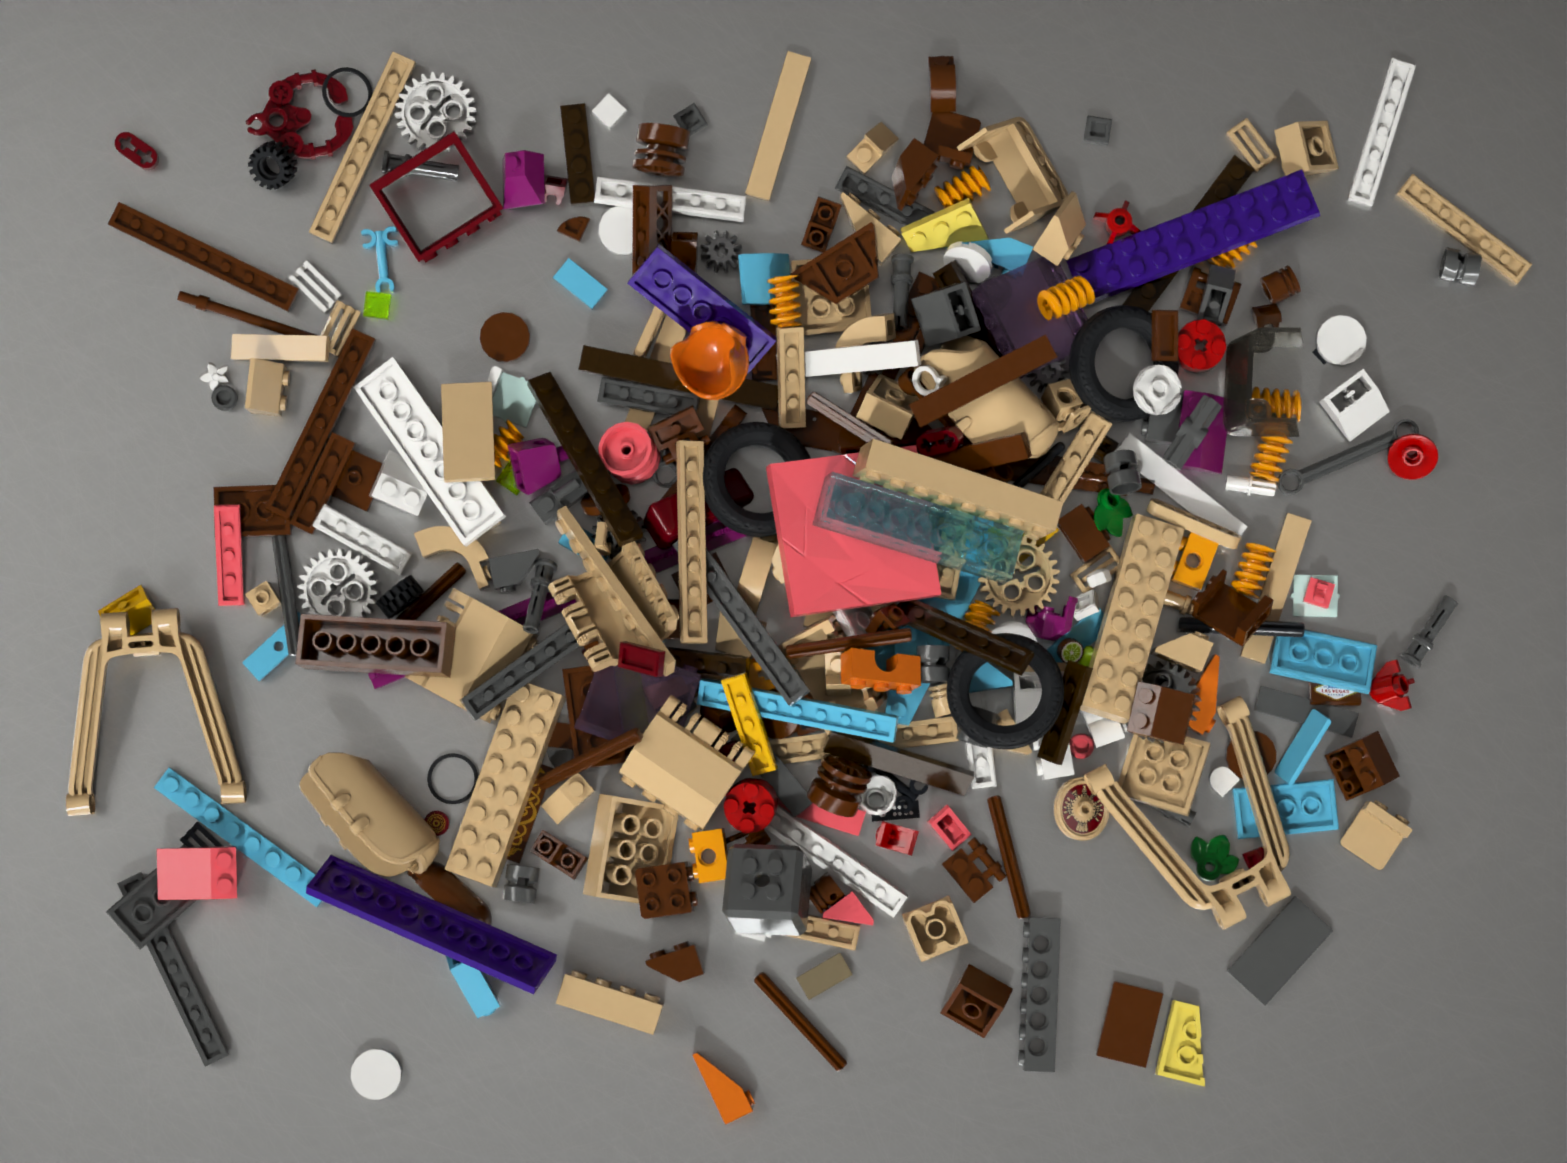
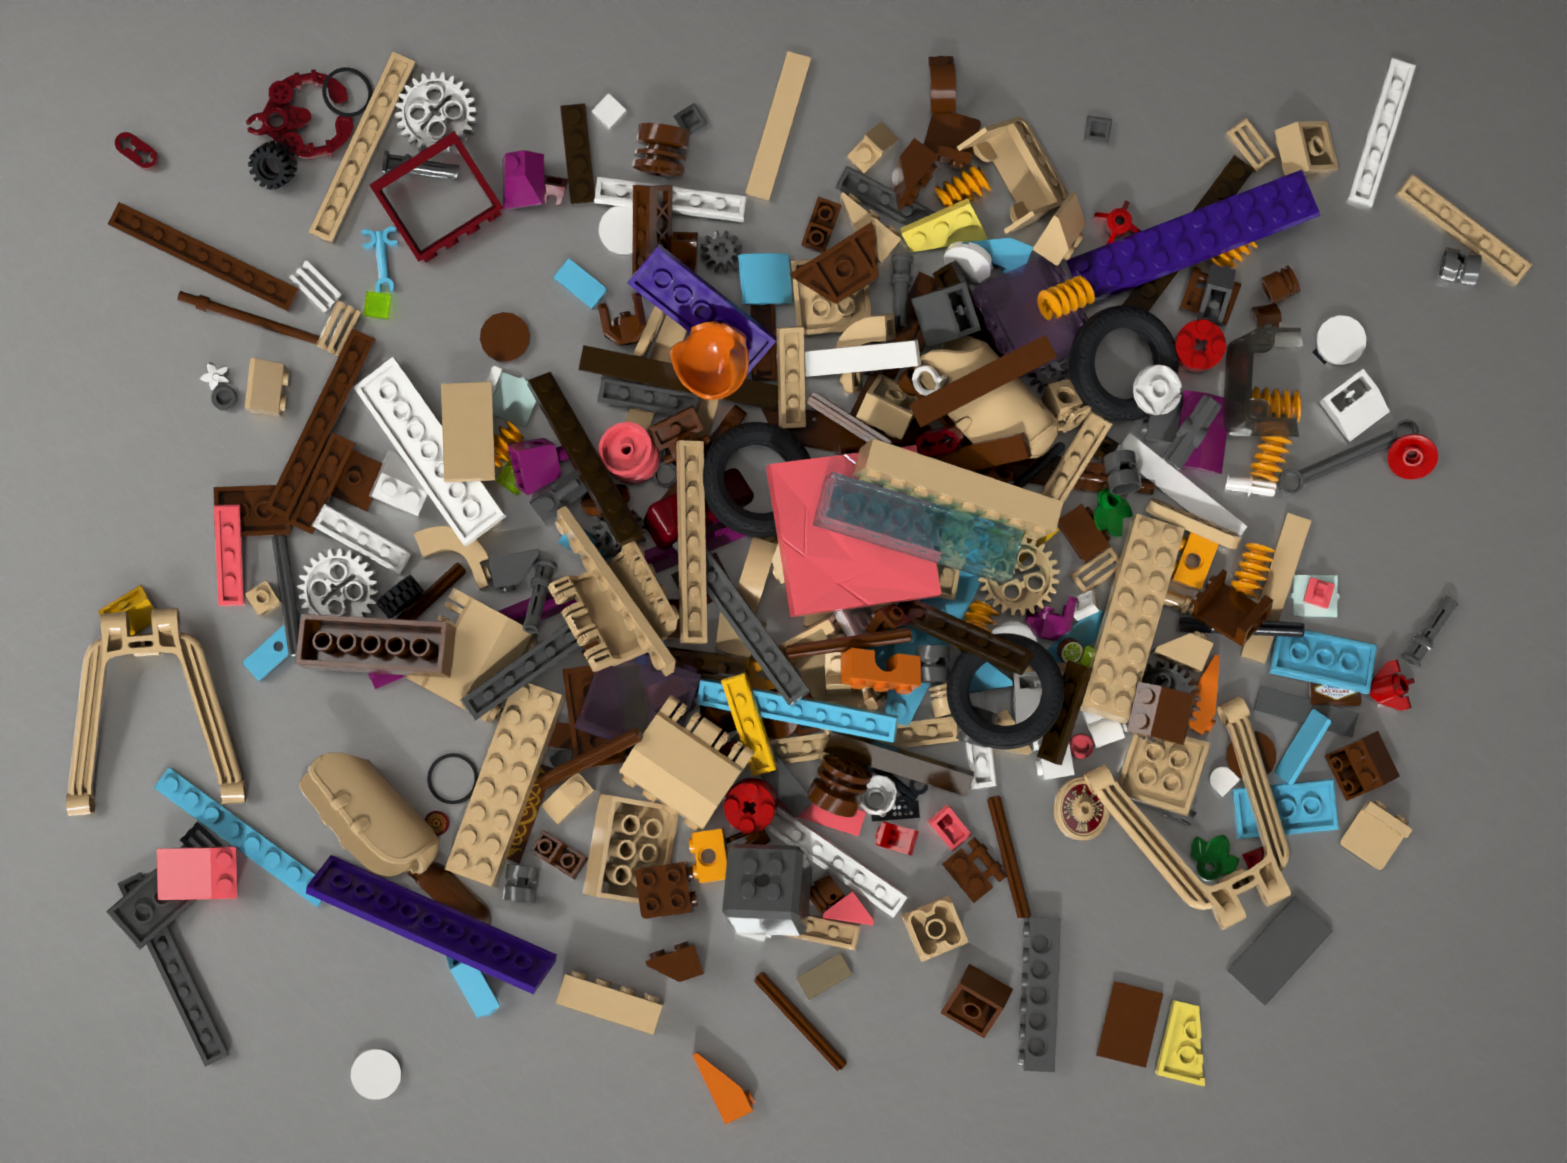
(280, 347): tan tile -> none
(574, 227): reddish brown tile -> none
(600, 539): tan tile -> none
(627, 327): none -> reddish brown piece
(641, 659): dark red tile -> none
(784, 301): light orange piece -> none
(1098, 577): white tile -> none
(1164, 335): reddish brown tile -> none

